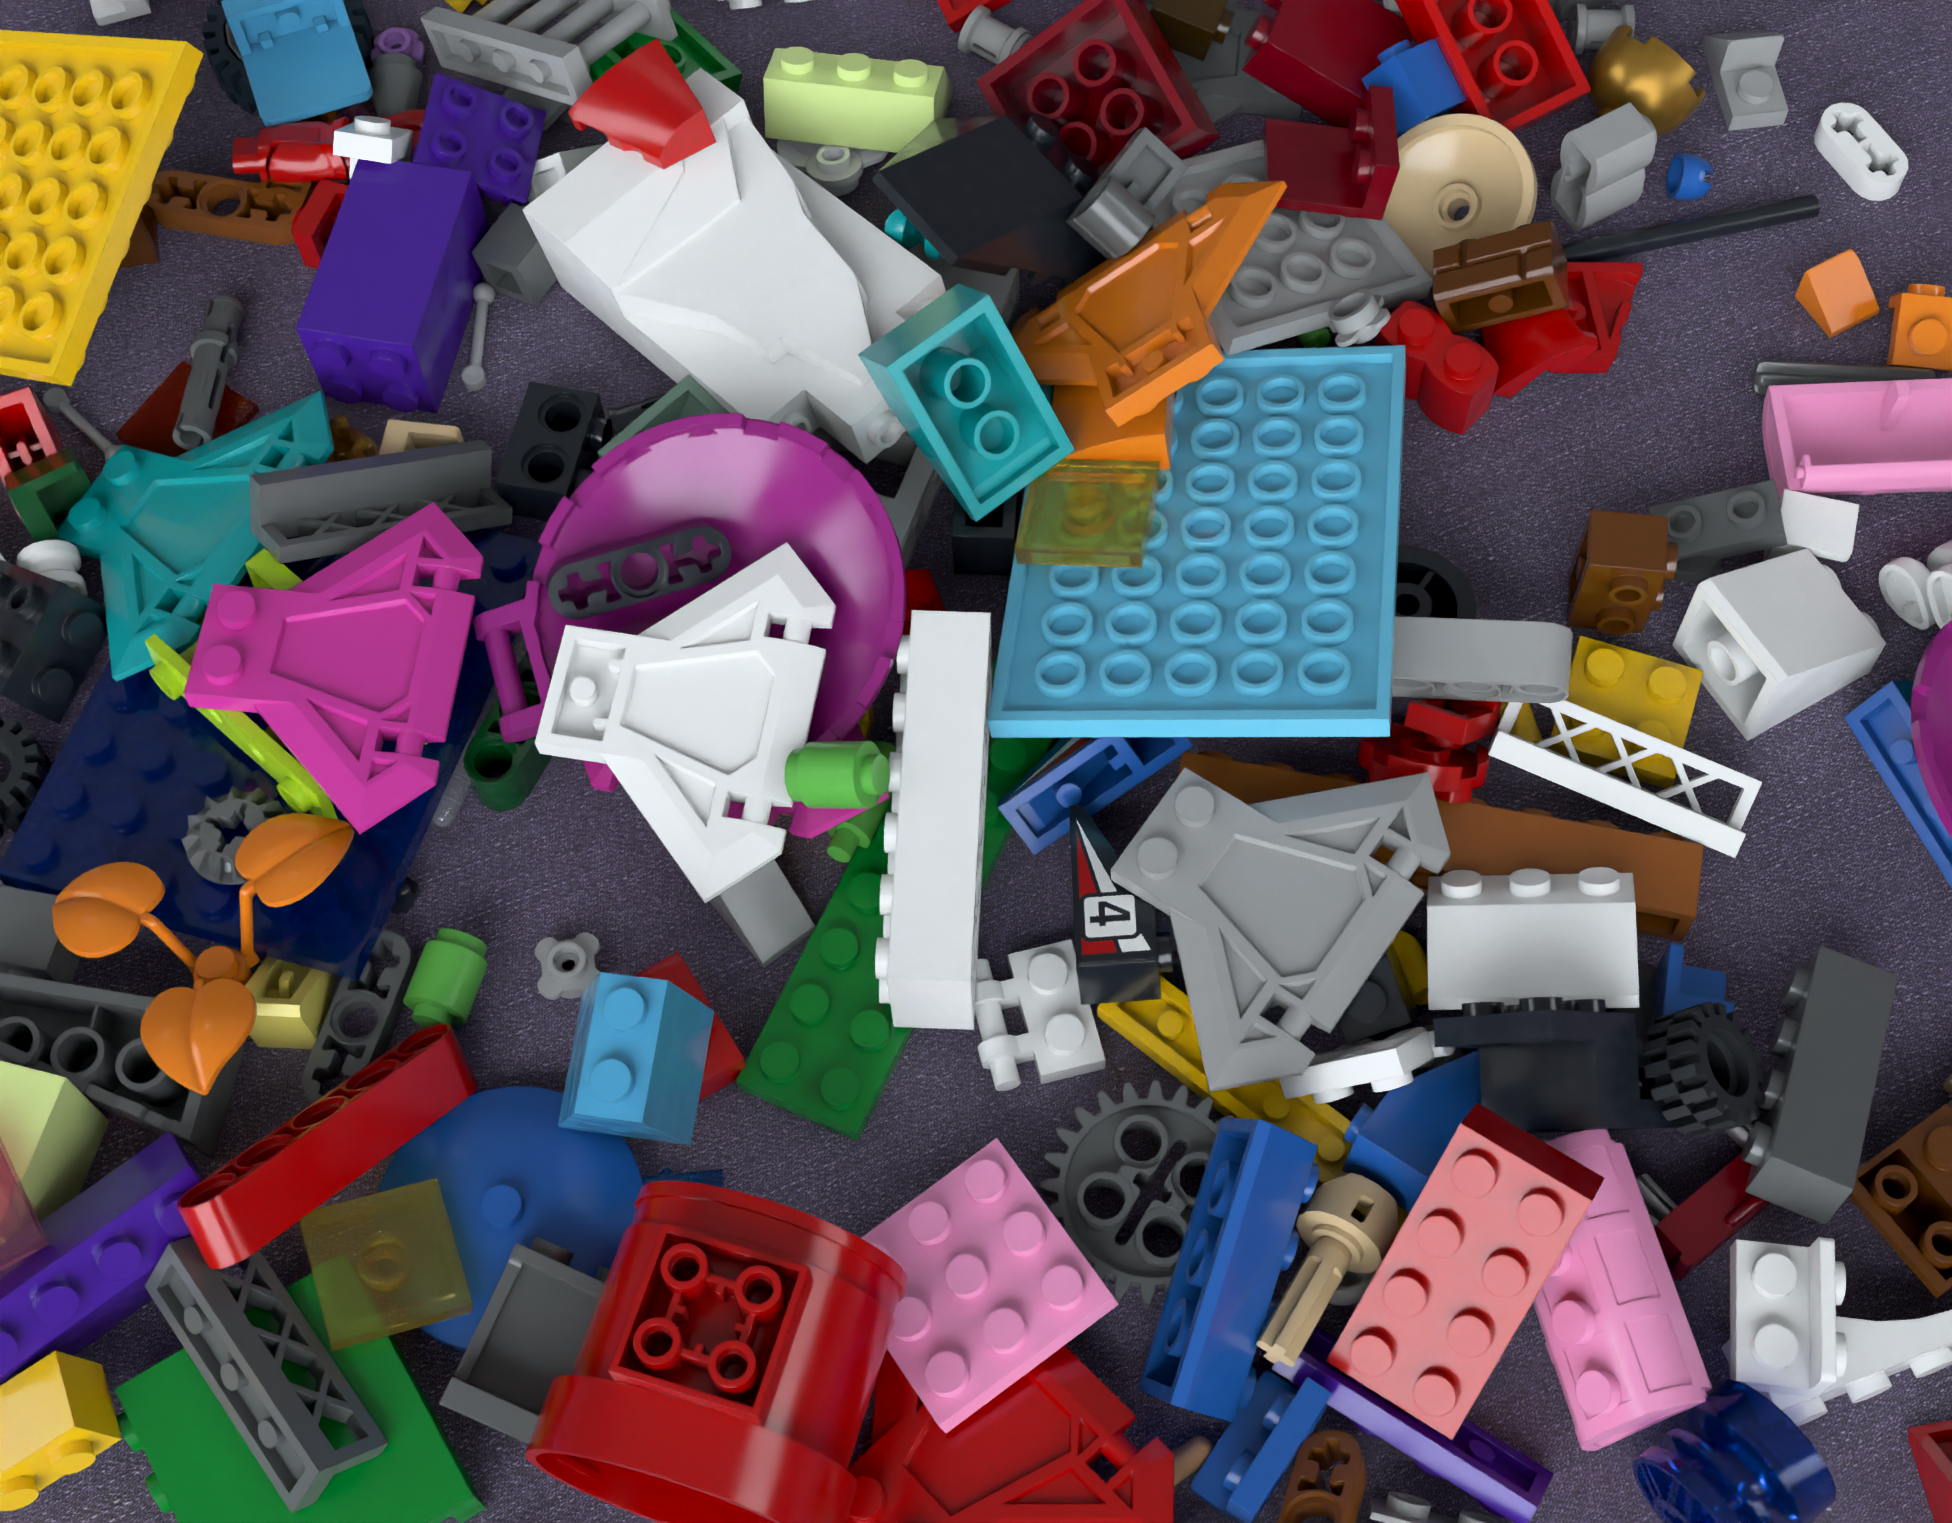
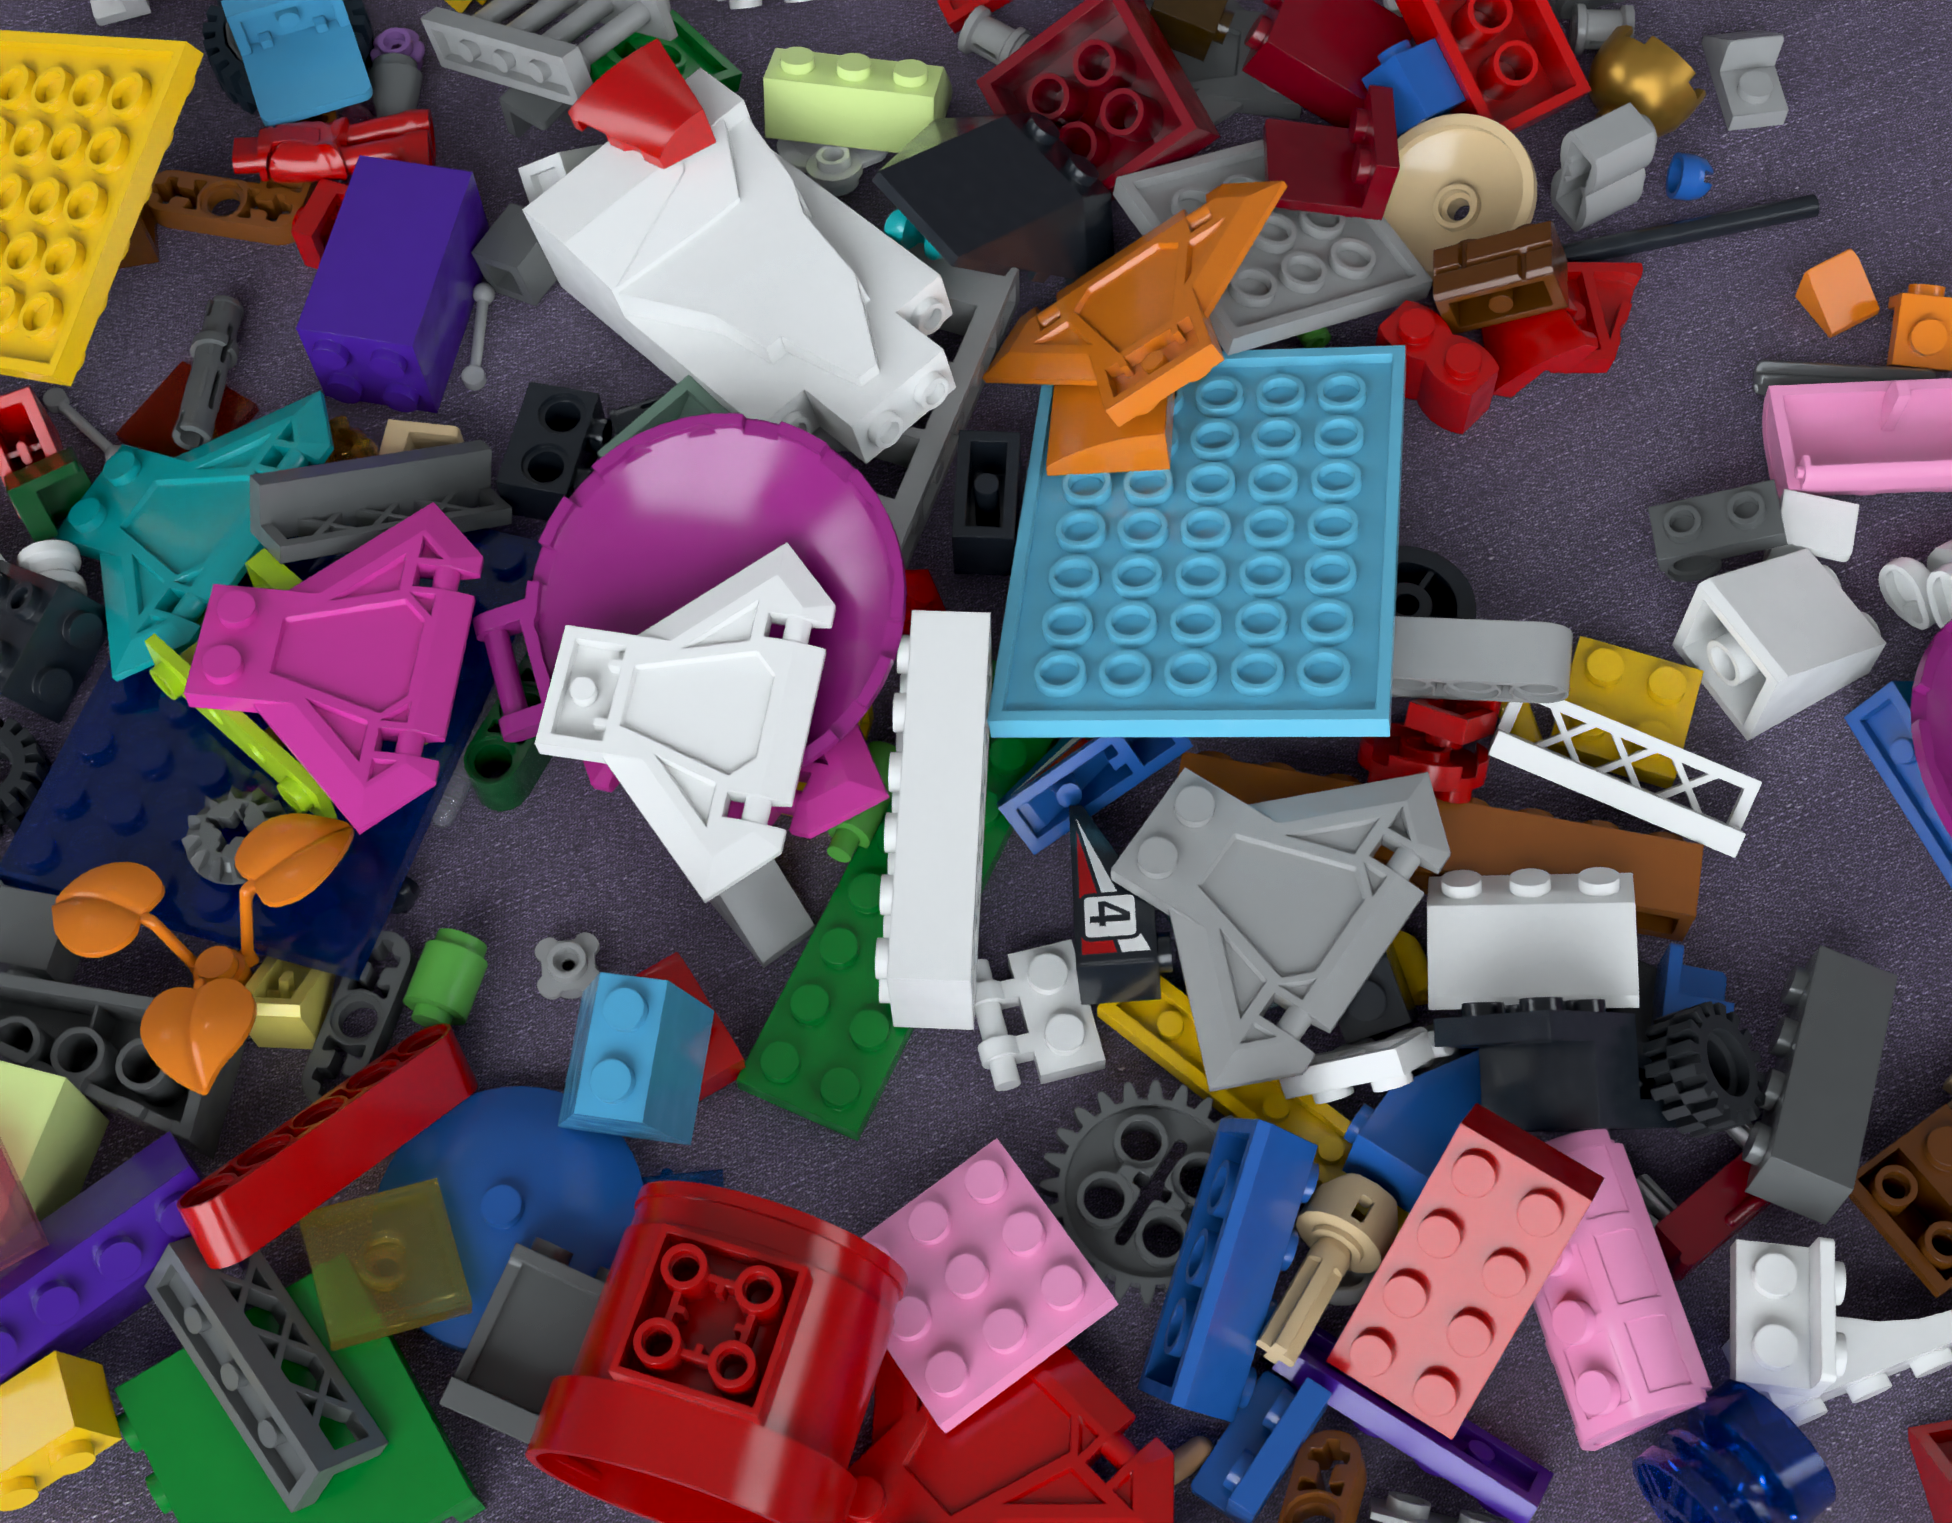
(372, 140): white bracket -> none
(482, 135): dark purple hinge -> none
(661, 584): black beam -> none
(837, 775): bright green brick -> none
(968, 399): teal slope -> none
(1089, 514): clear yellow plate -> none
(1123, 199): dark grey plate -> none
(1357, 317): light grey plate -> none
(1620, 571): reddish brown brick -> none
(1855, 154): white beam -> none

